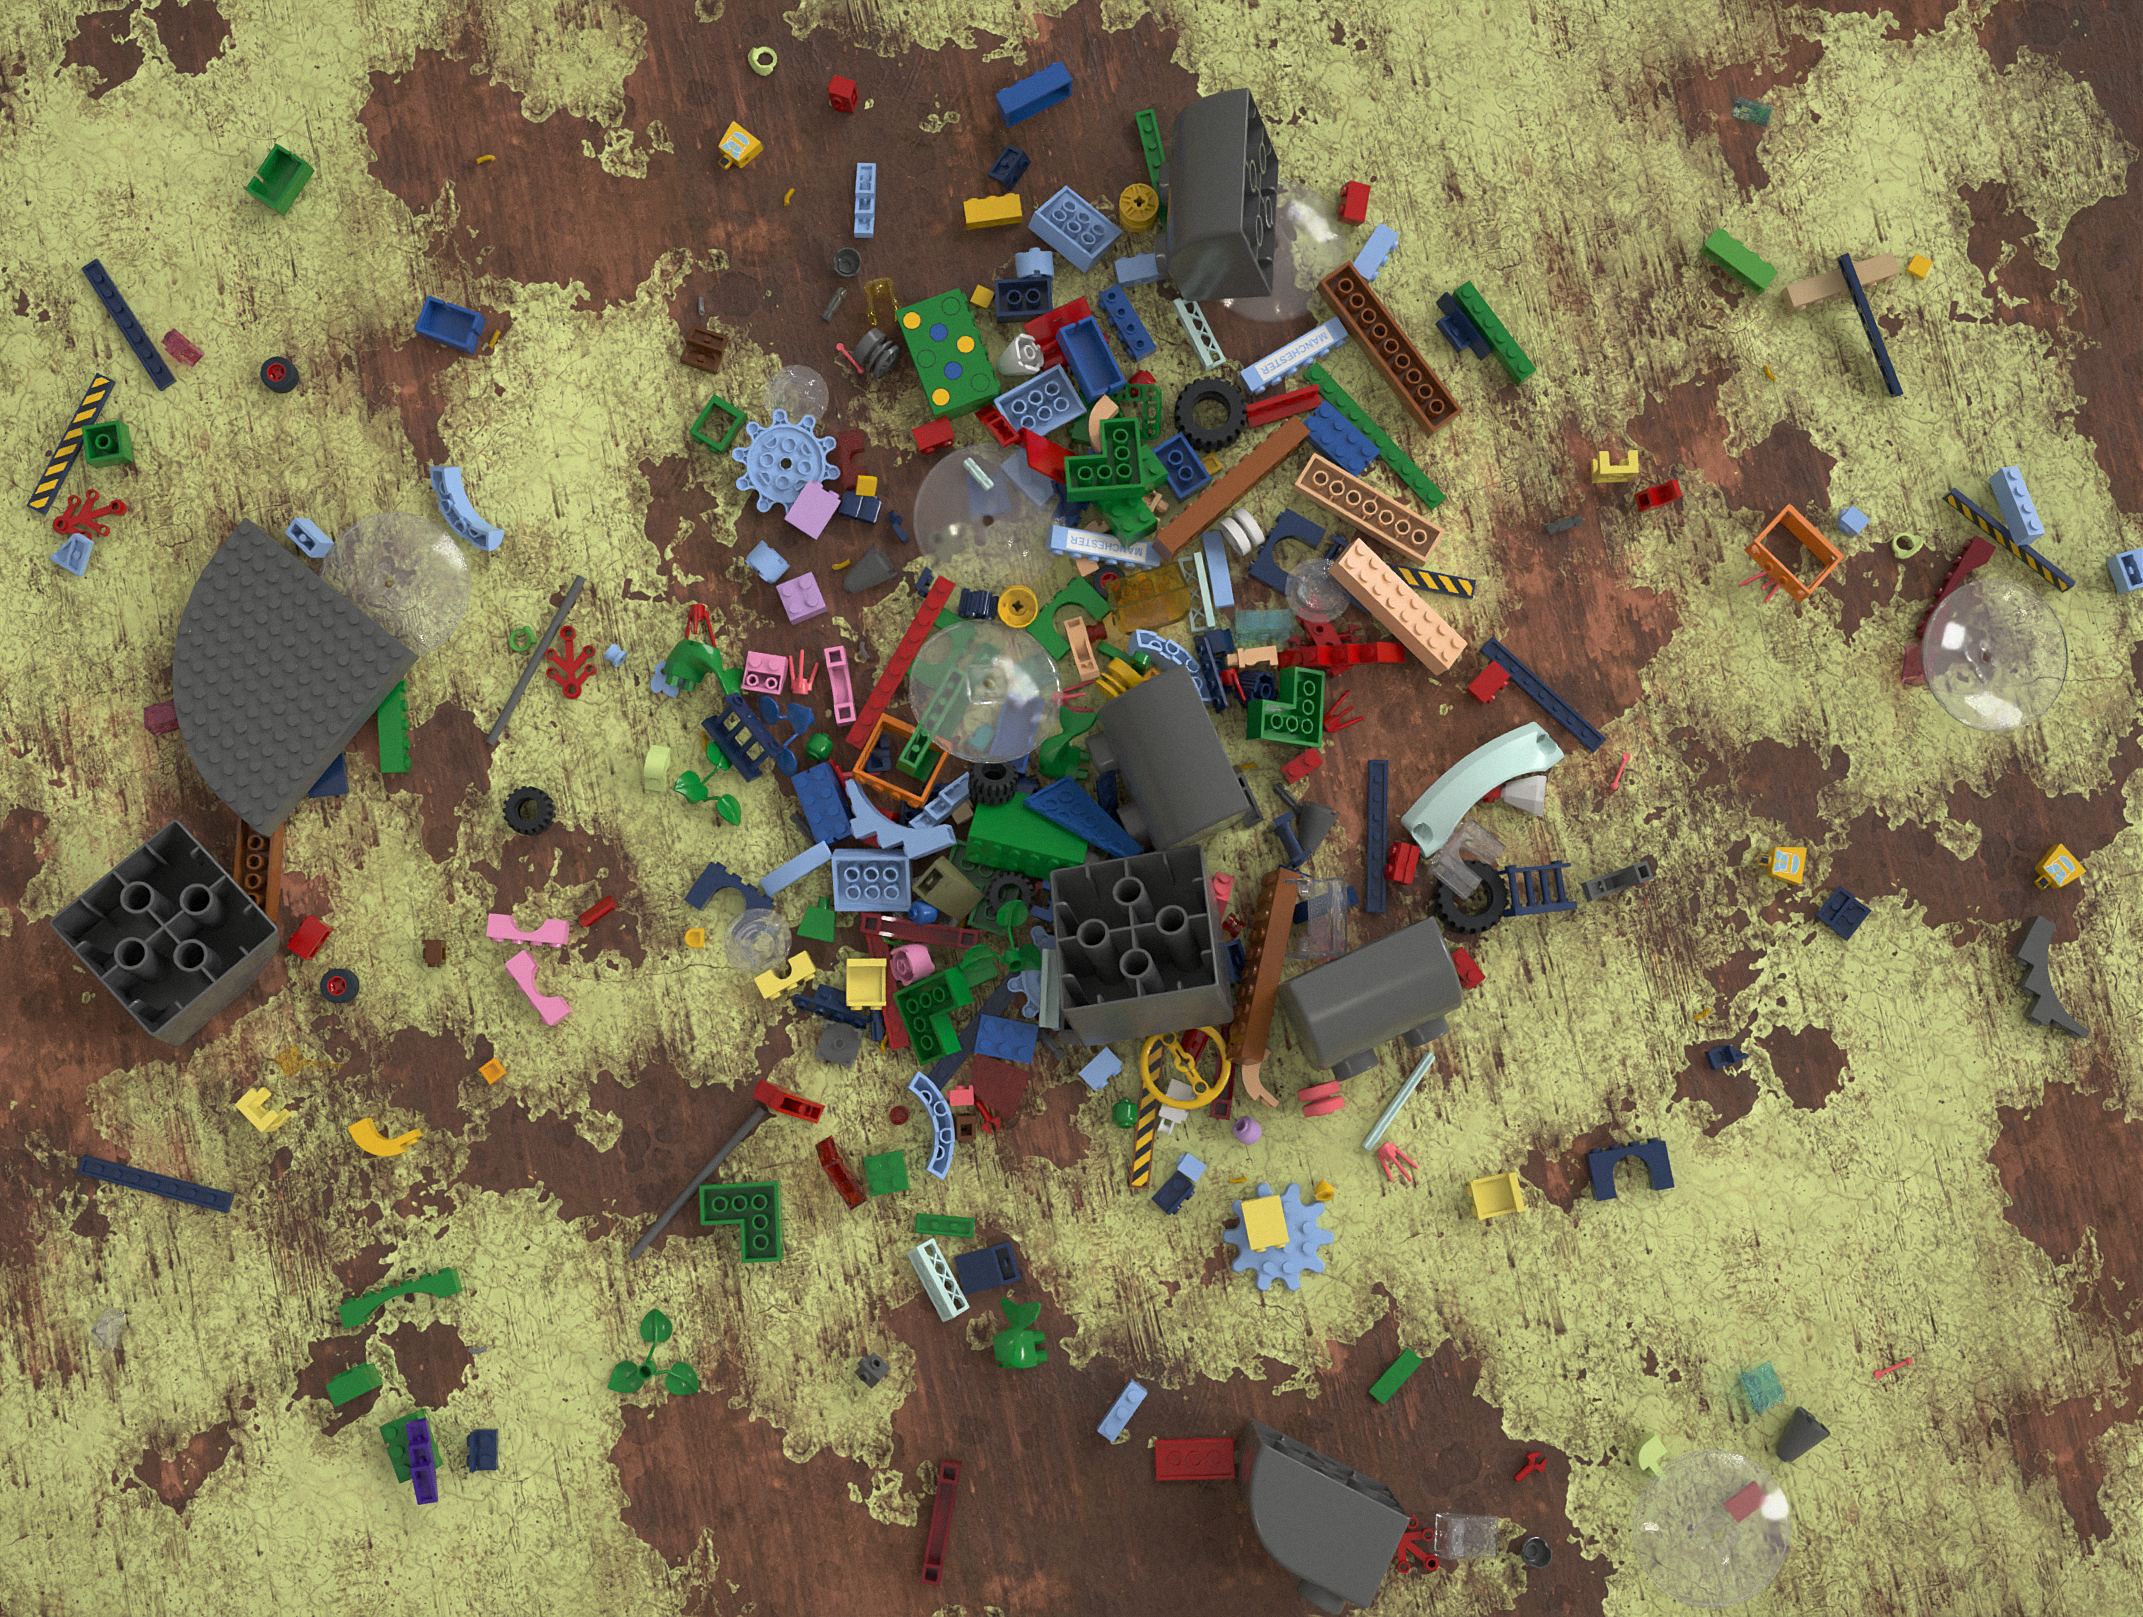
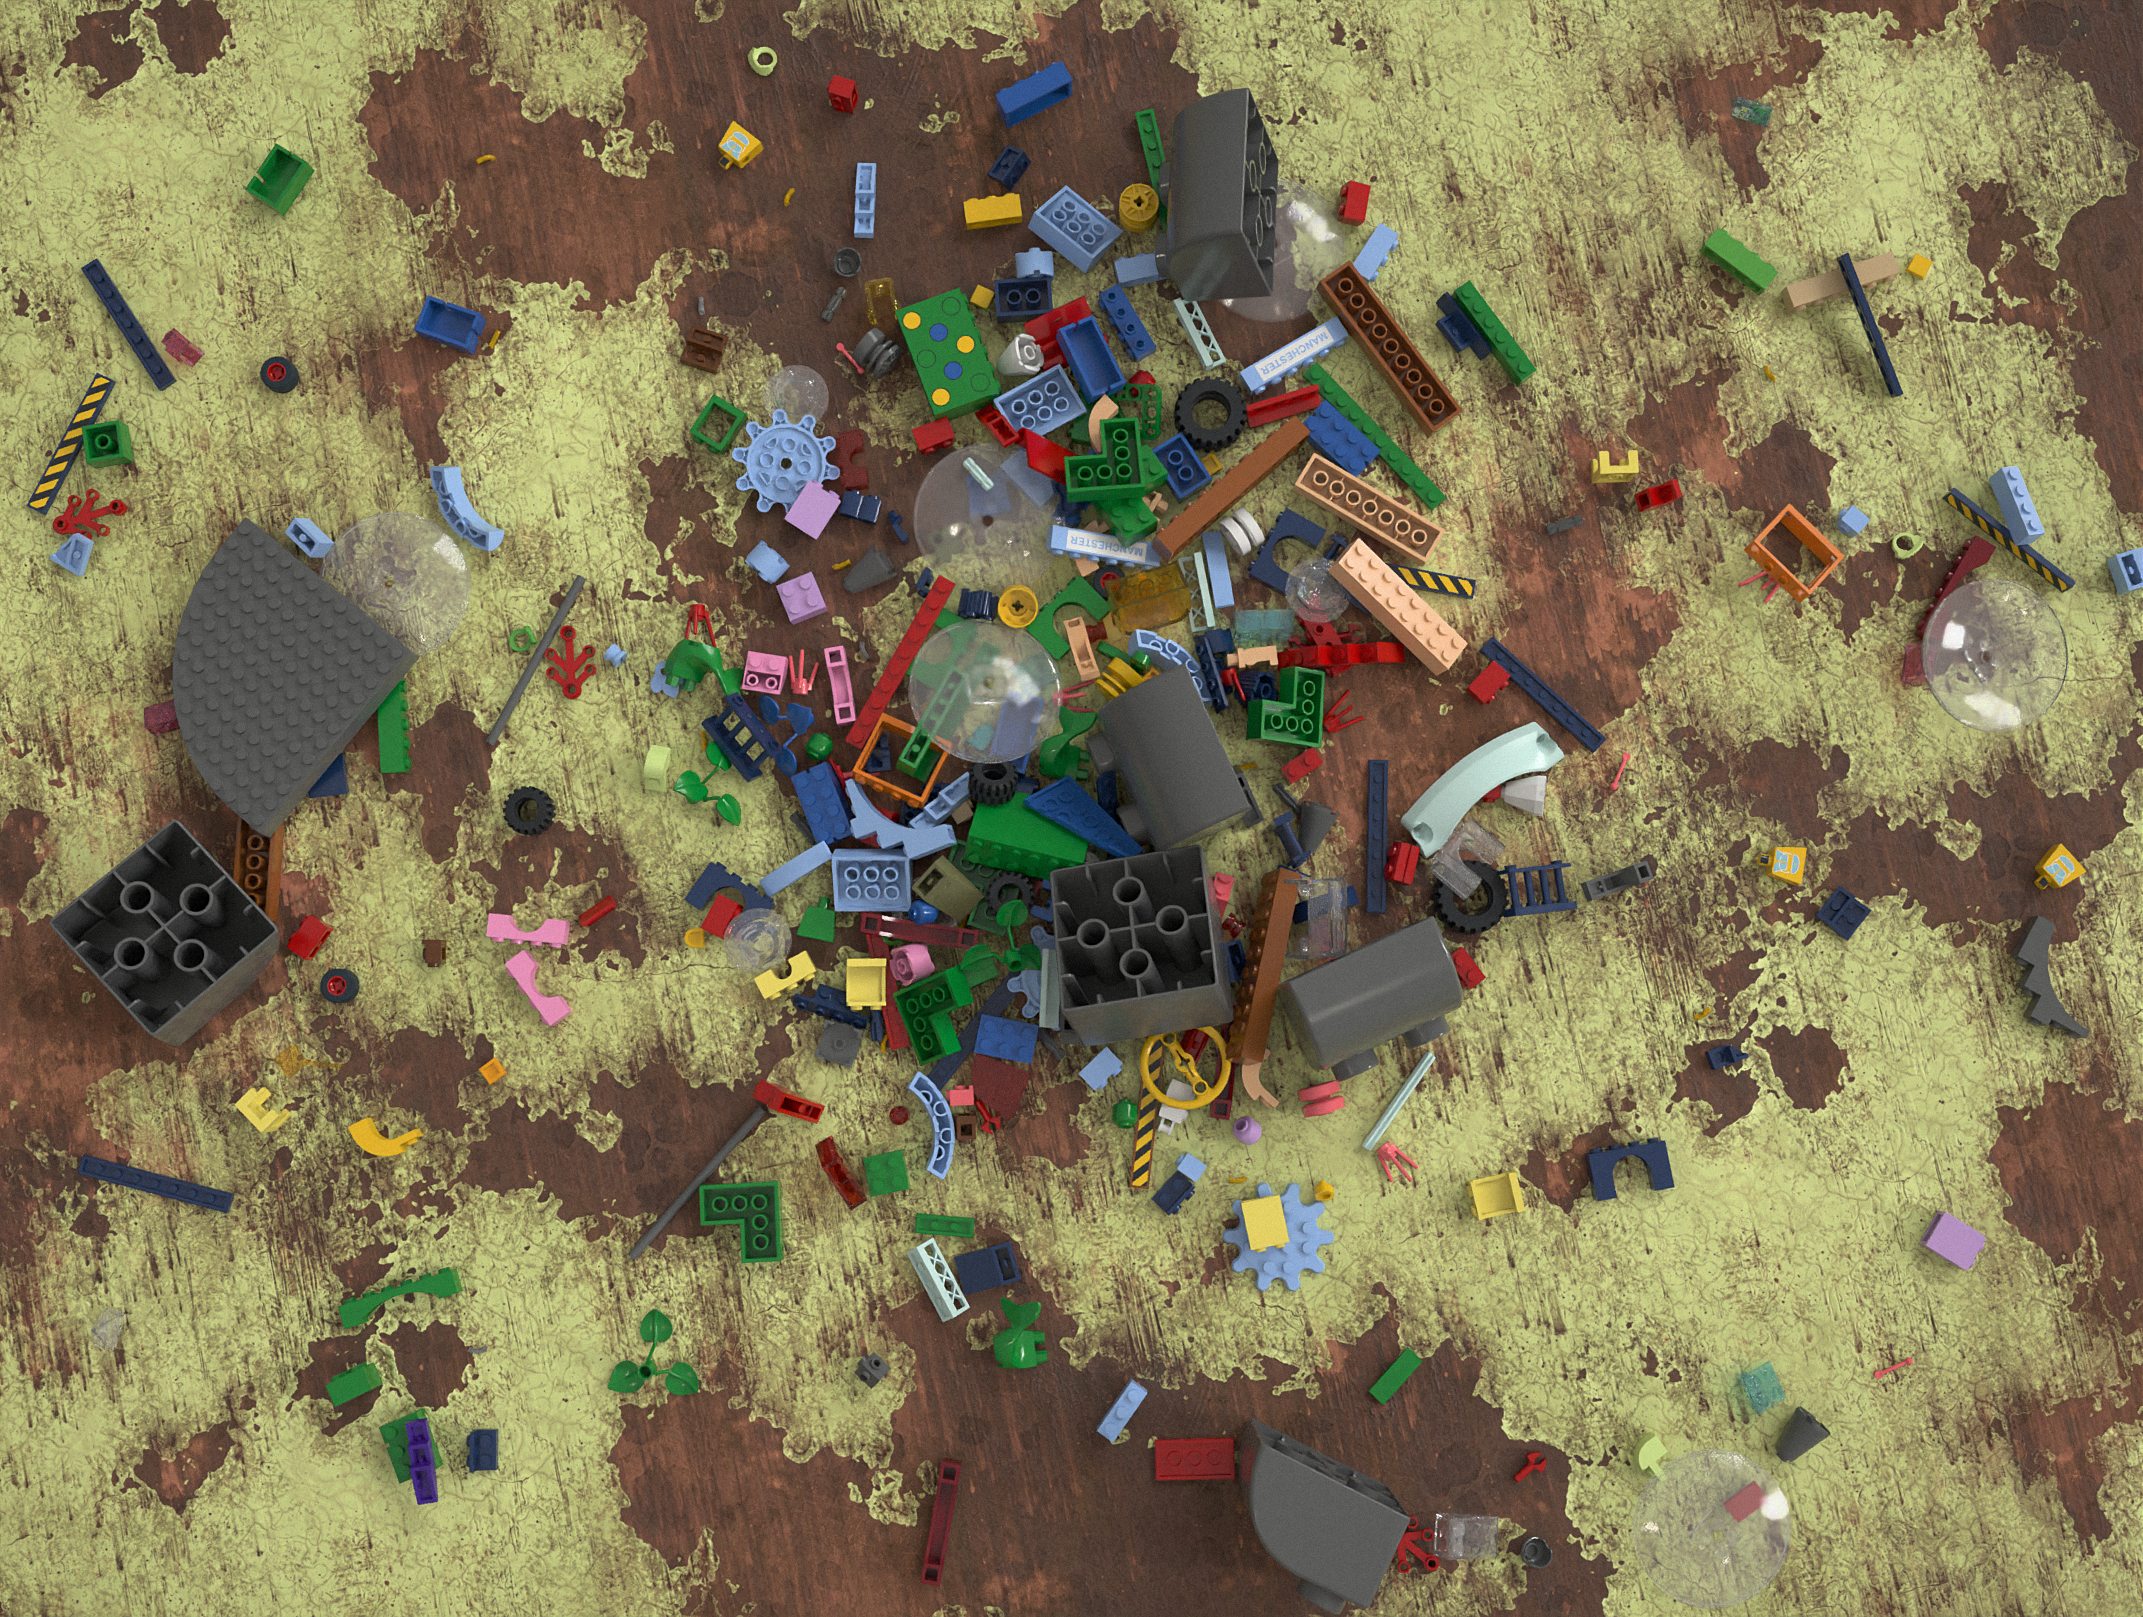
(721, 915): none -> red brick
(866, 485): yellow tile -> none
(1953, 1240): none -> lavender brick

